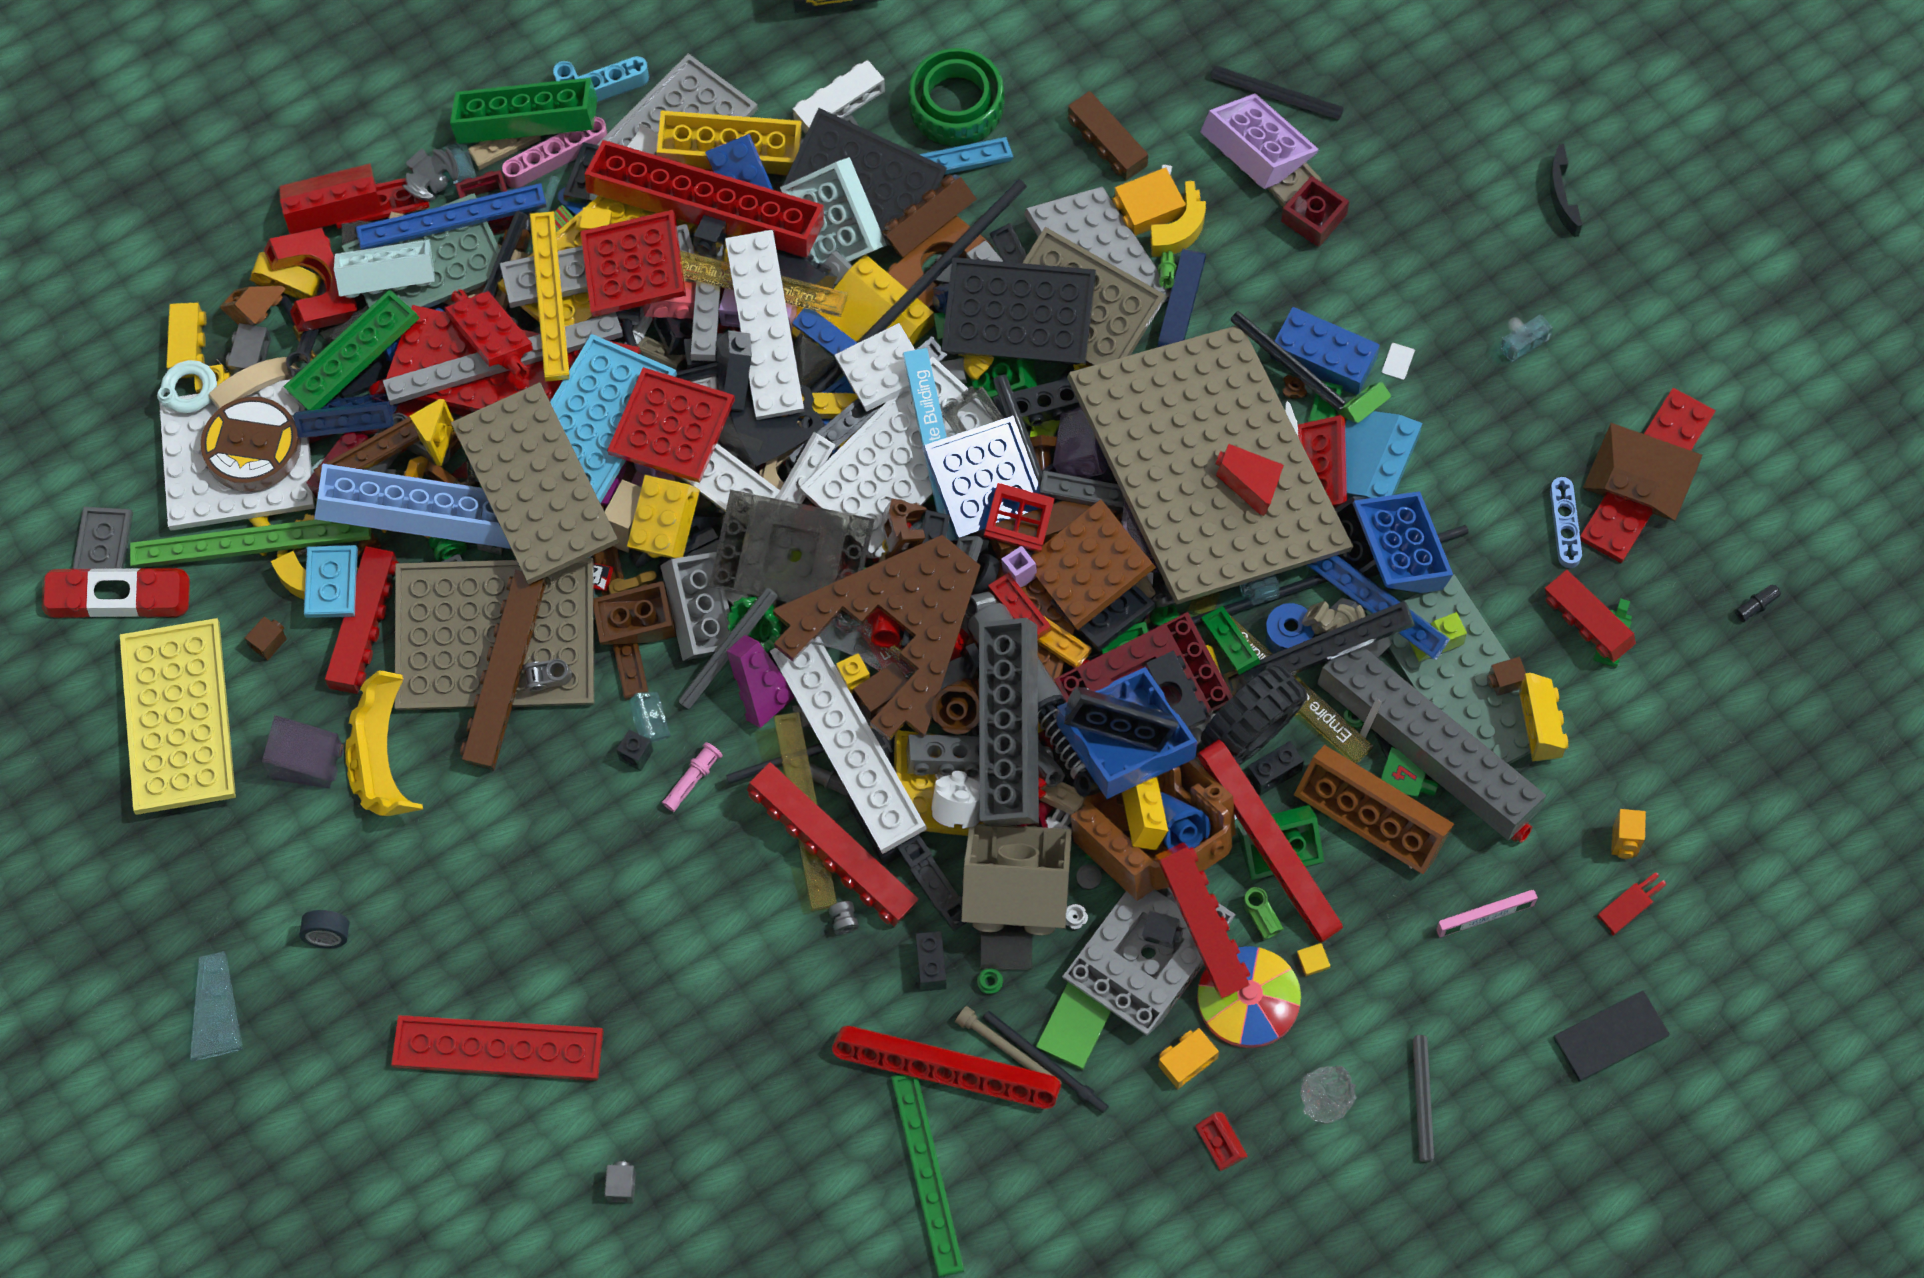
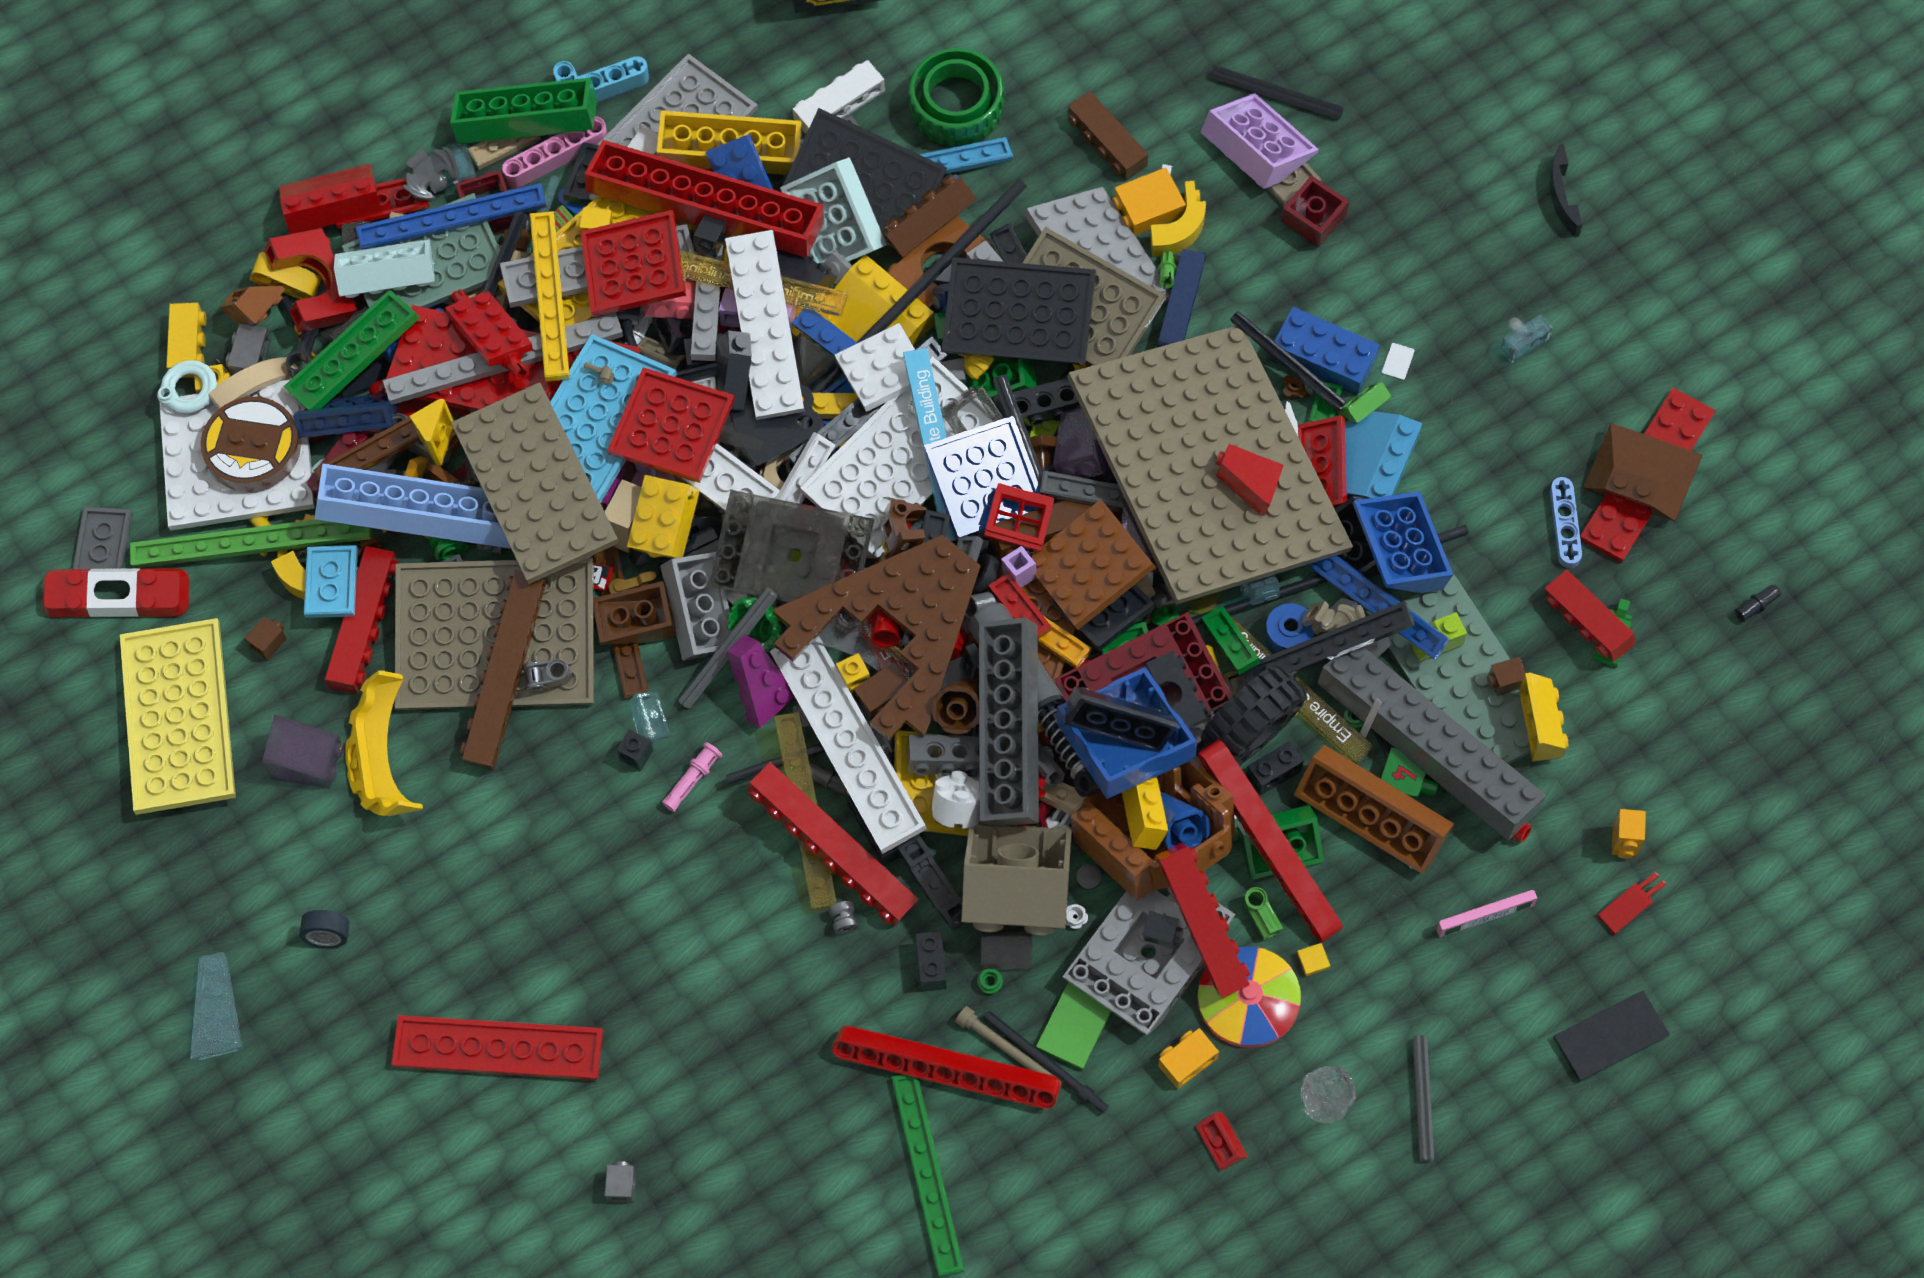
(606, 375): none -> dark tan hand

